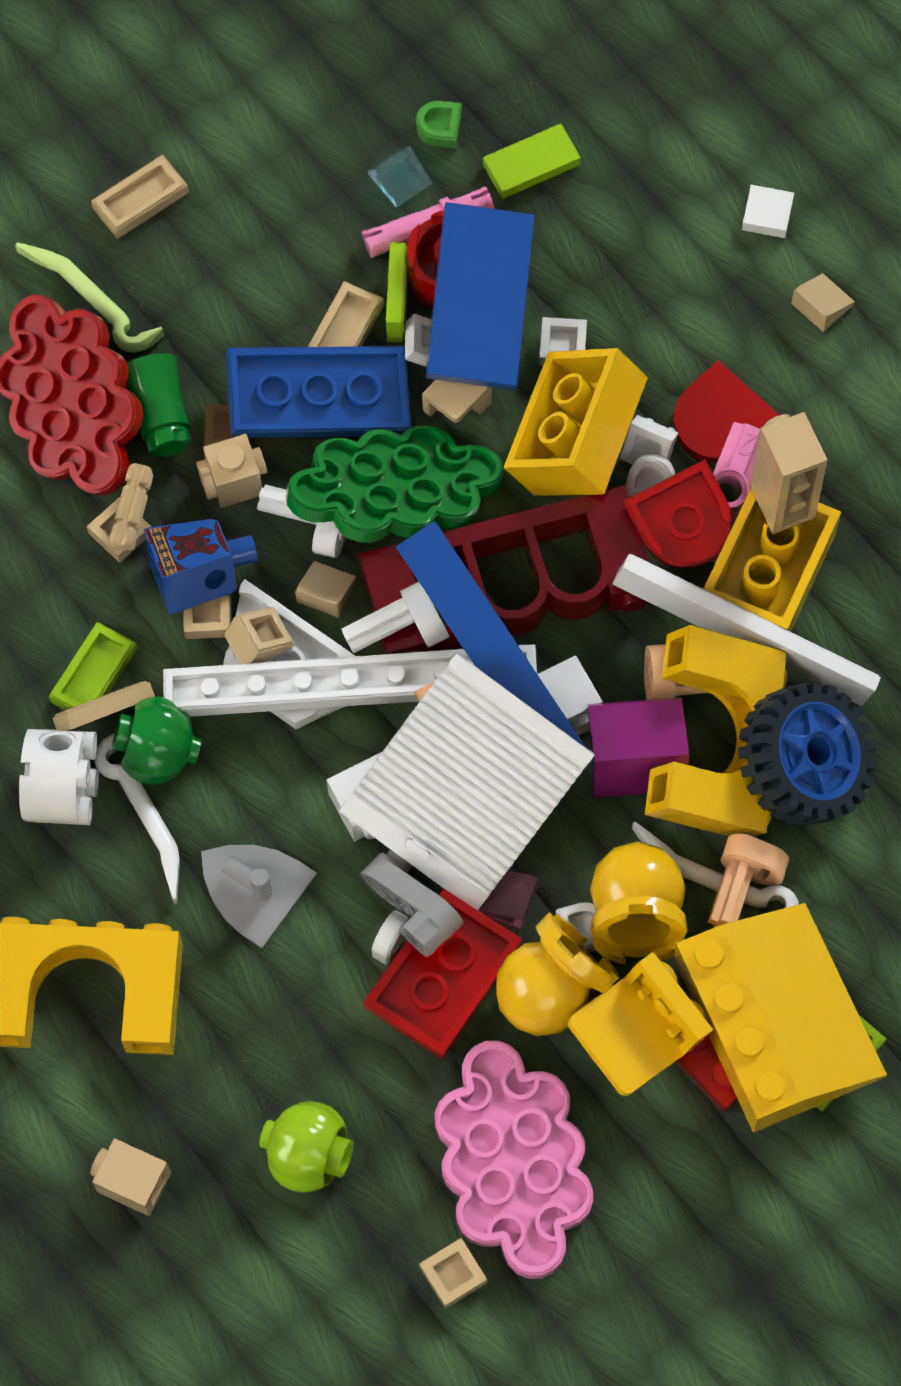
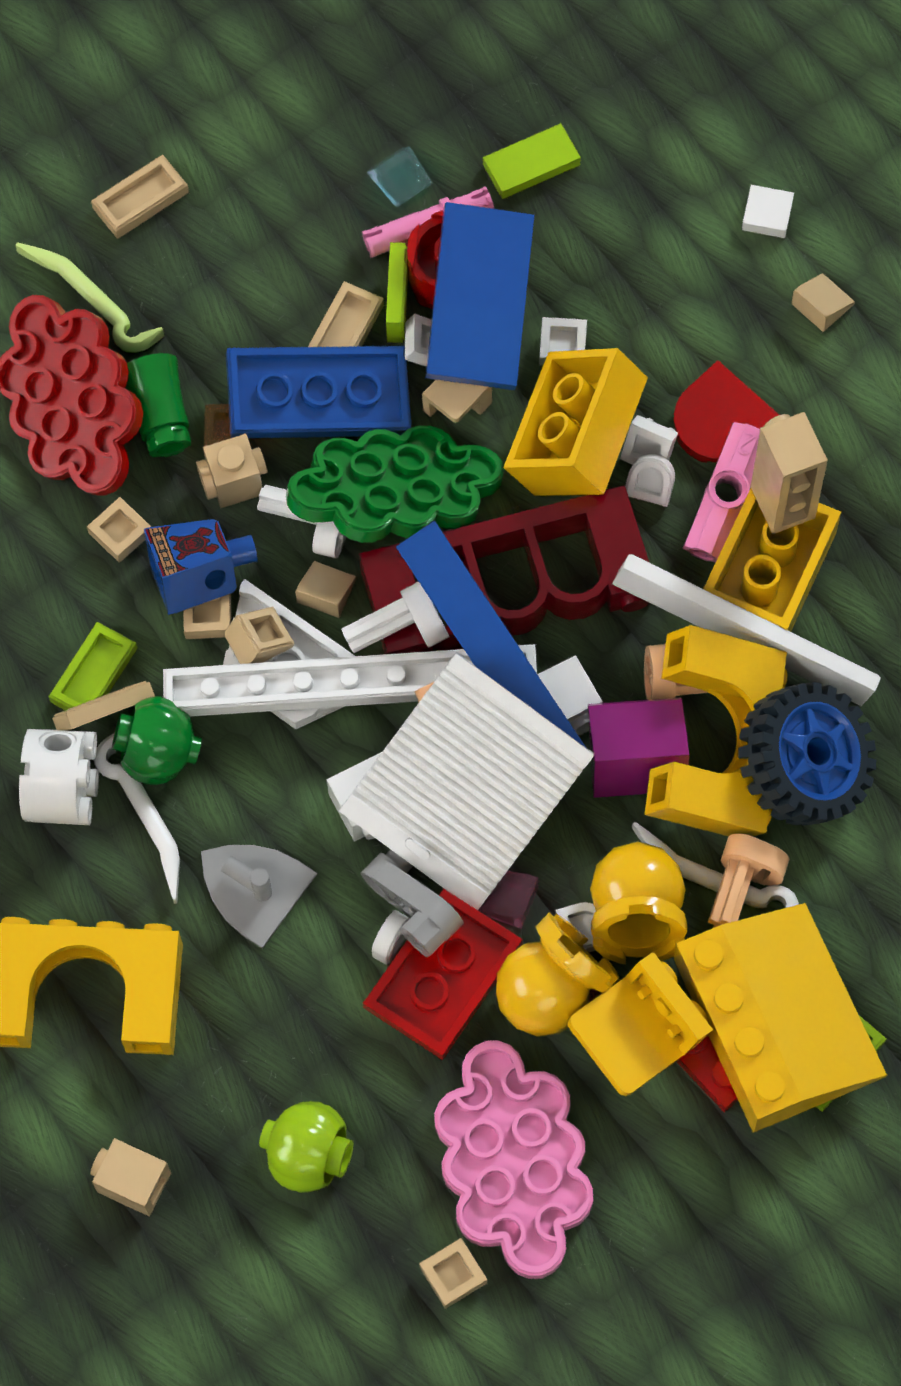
(131, 507): tan axle -> none
(439, 123): bright green tile -> none
(682, 517): red tile -> none

